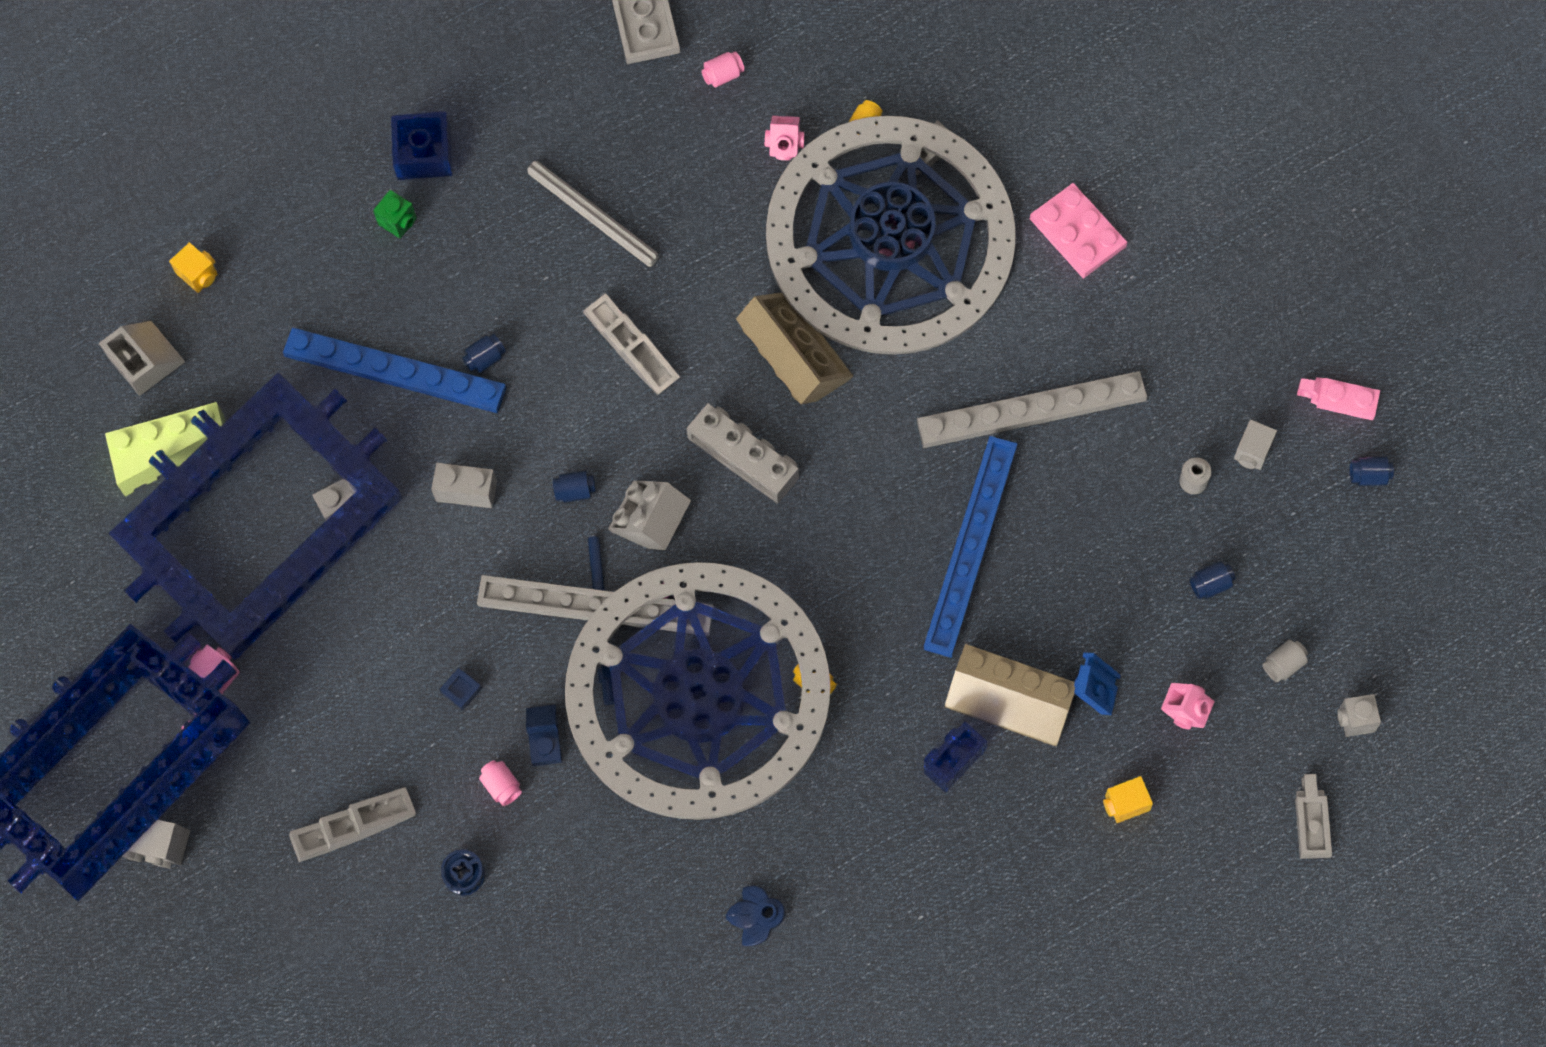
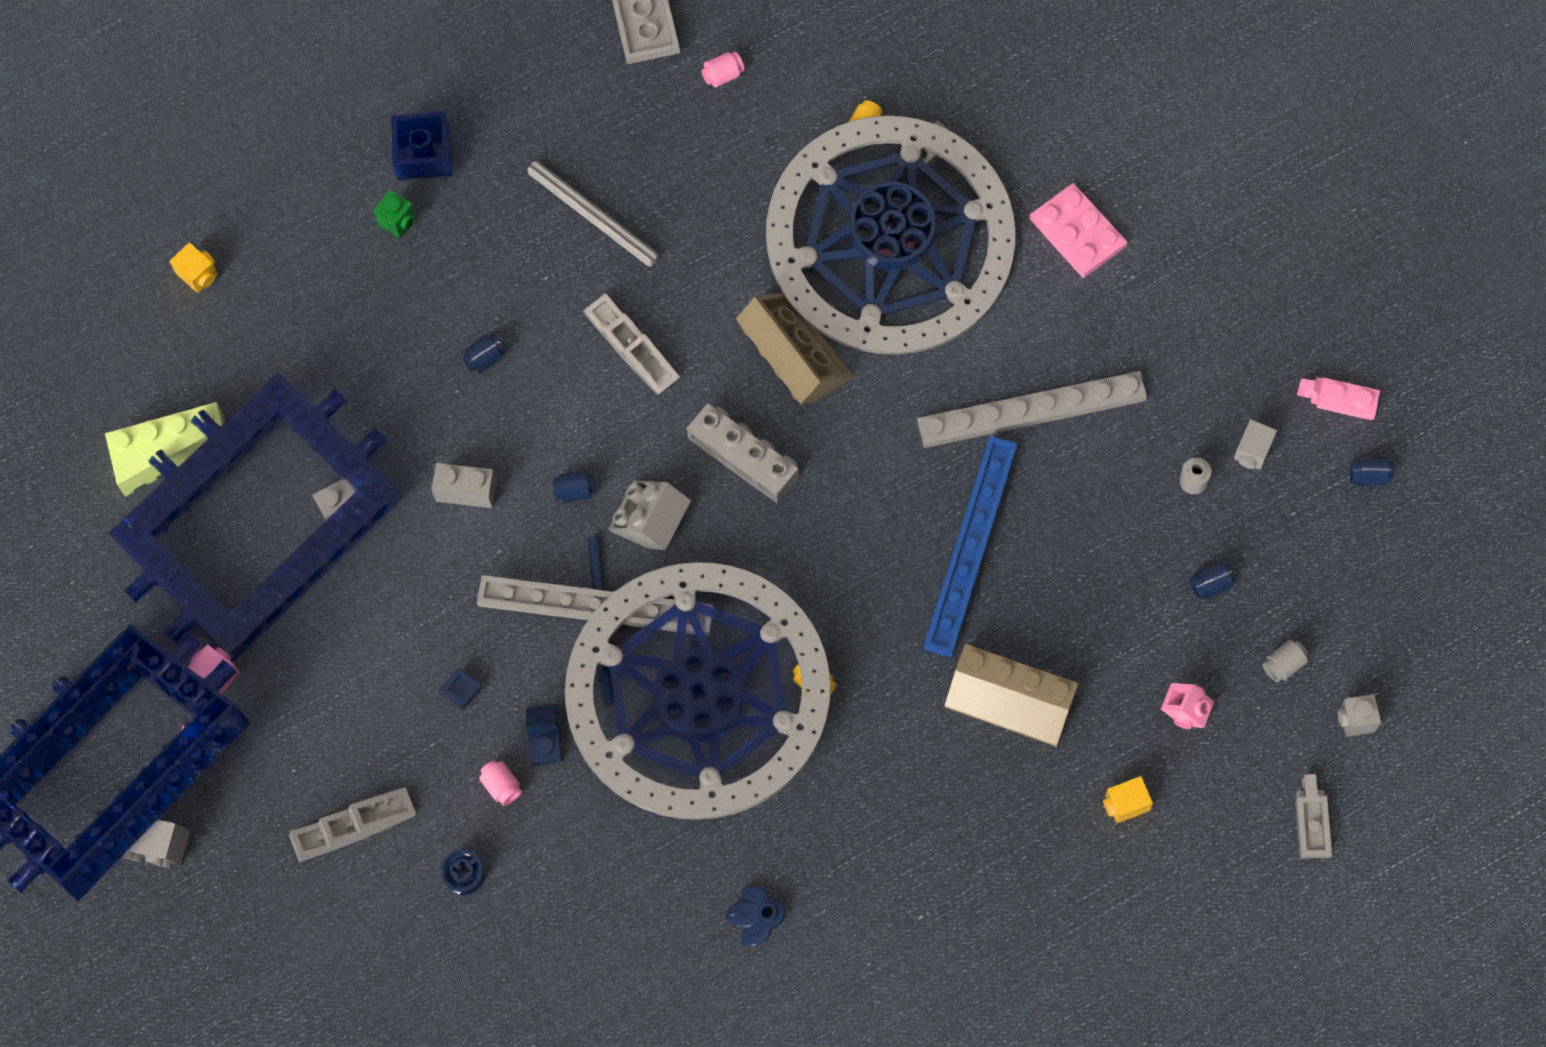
(141, 354): light grey slope -> none
(394, 370): blue plate -> none
(784, 137): bright pink brick -> none
(955, 756): clear blue brick -> none
(1097, 684): blue plate -> none

